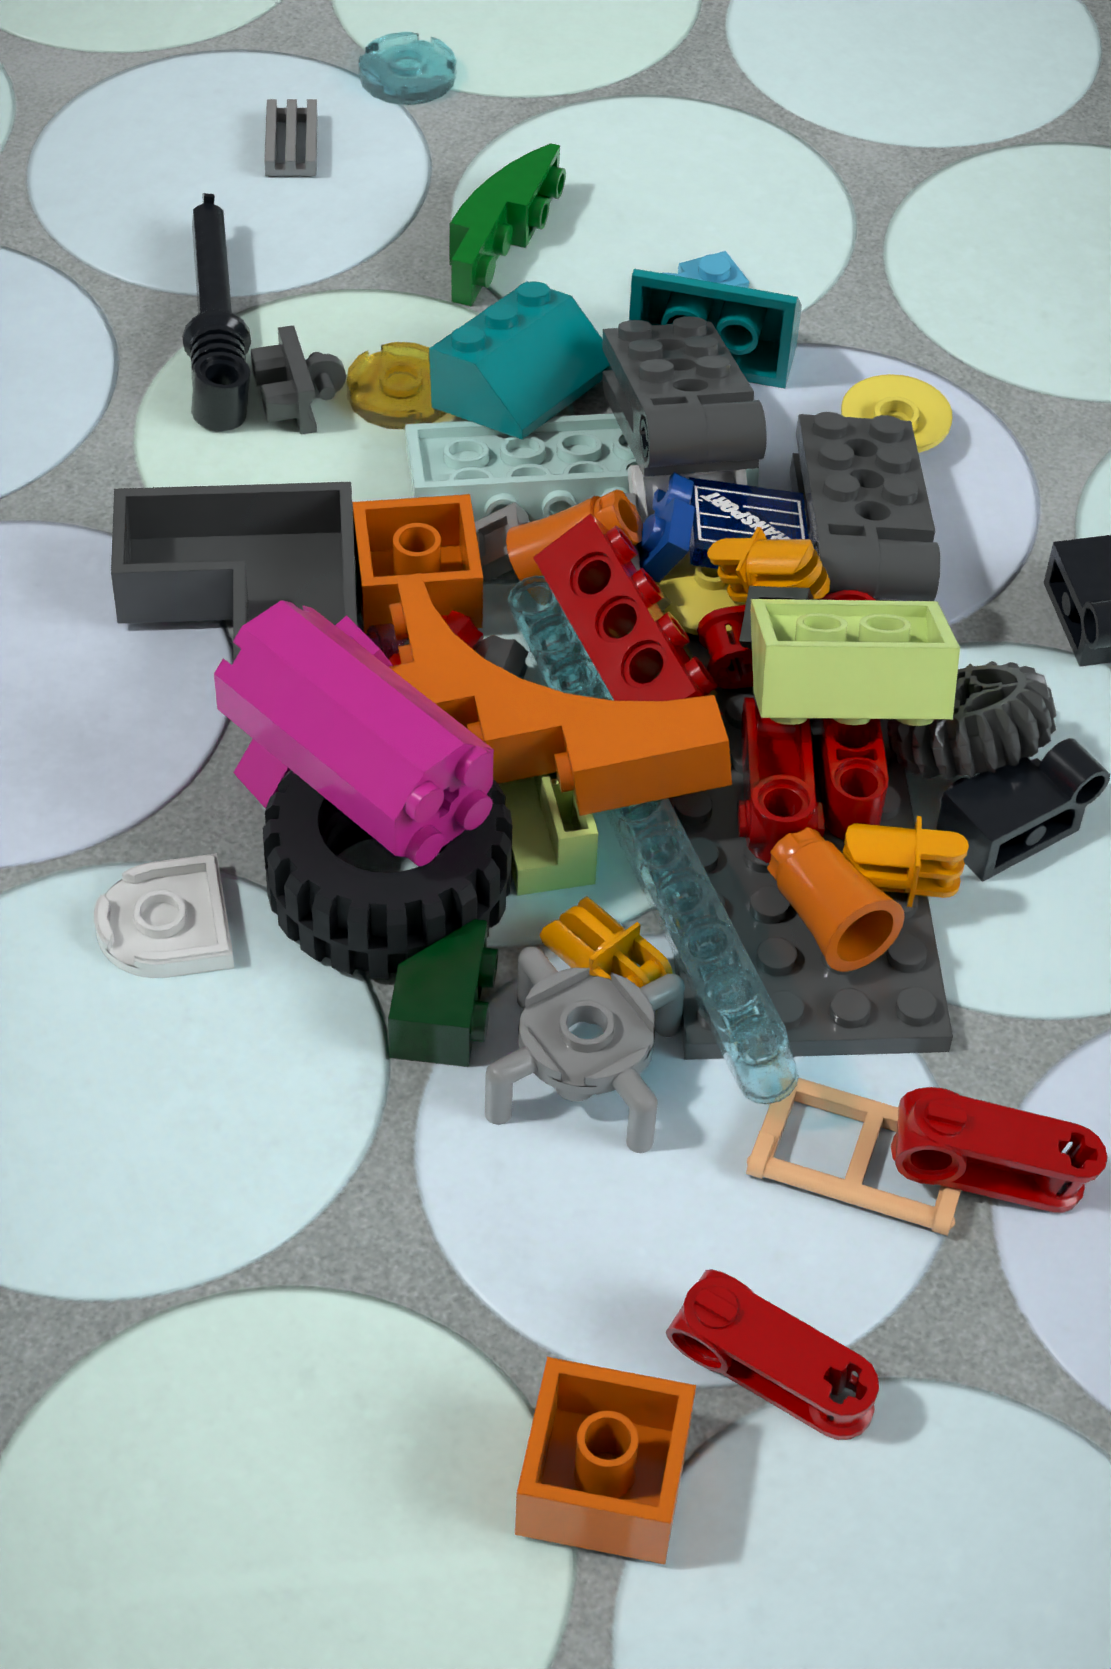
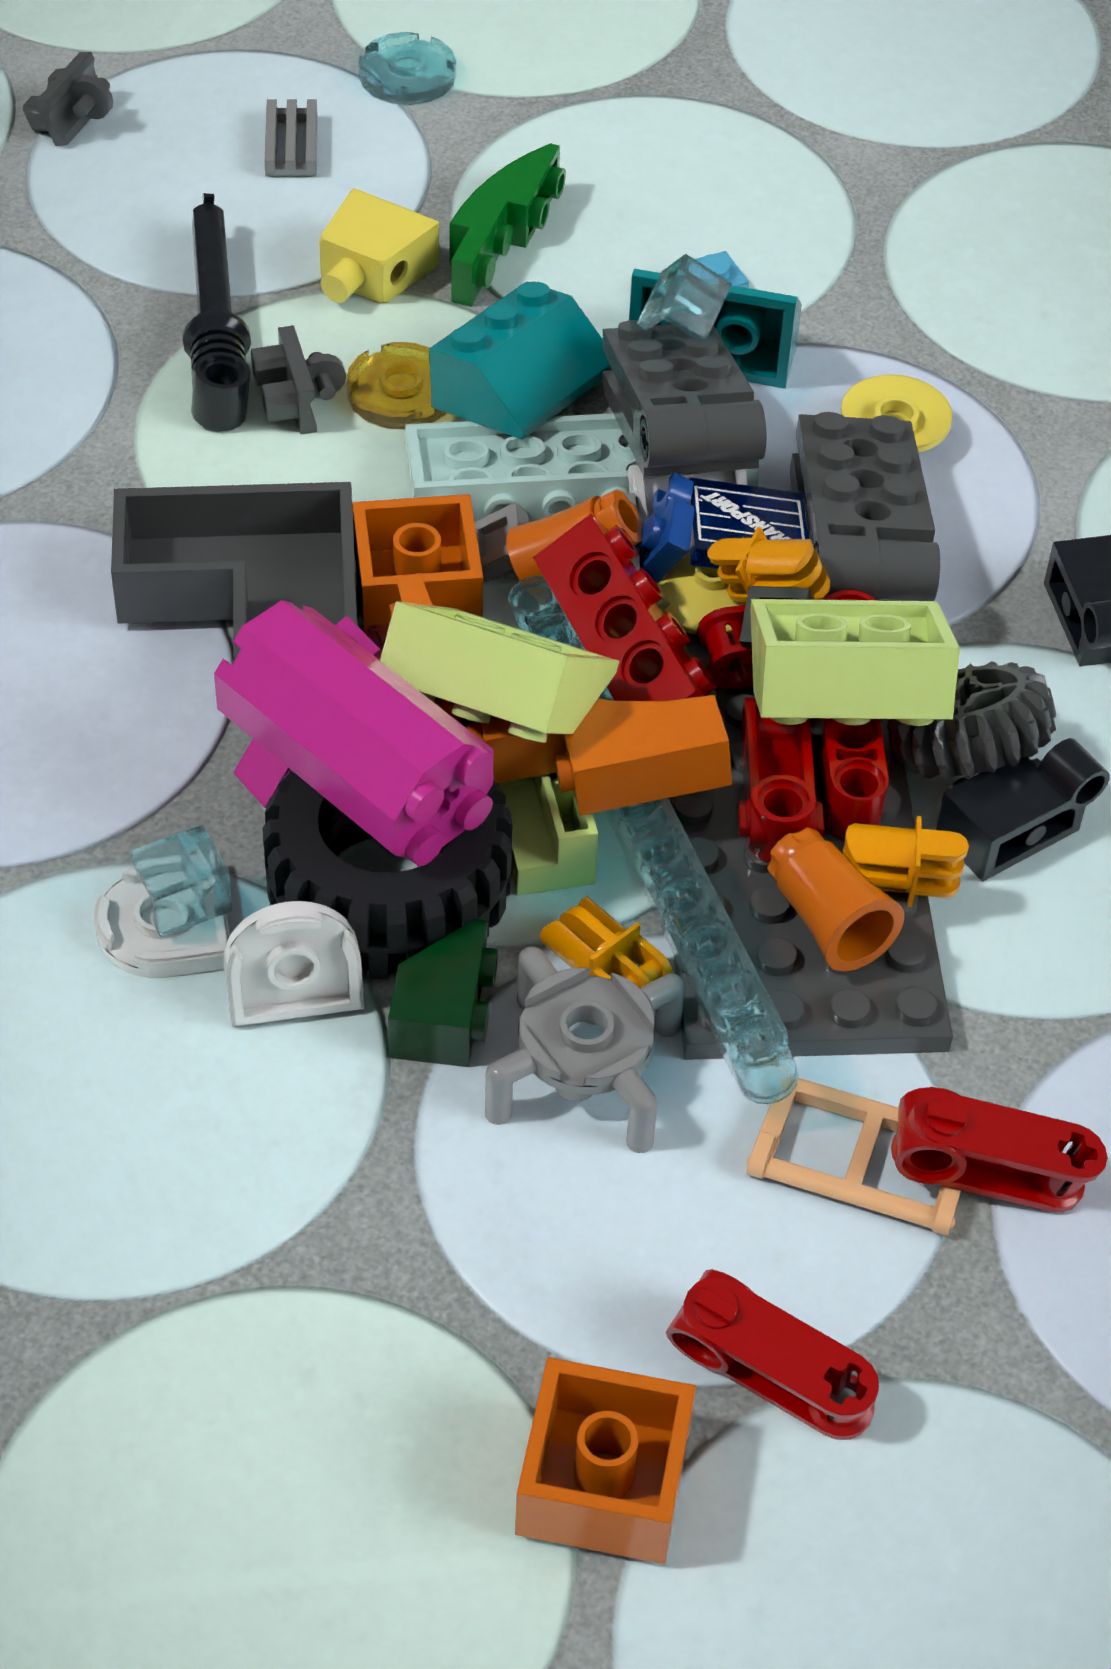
(70, 100): none -> dark grey hips
(183, 880): none -> clear light blue panel
(292, 964): none -> white tile
(375, 249): none -> light yellow torso
(495, 669): none -> yellowish green slope
(686, 297): none -> clear light blue panel

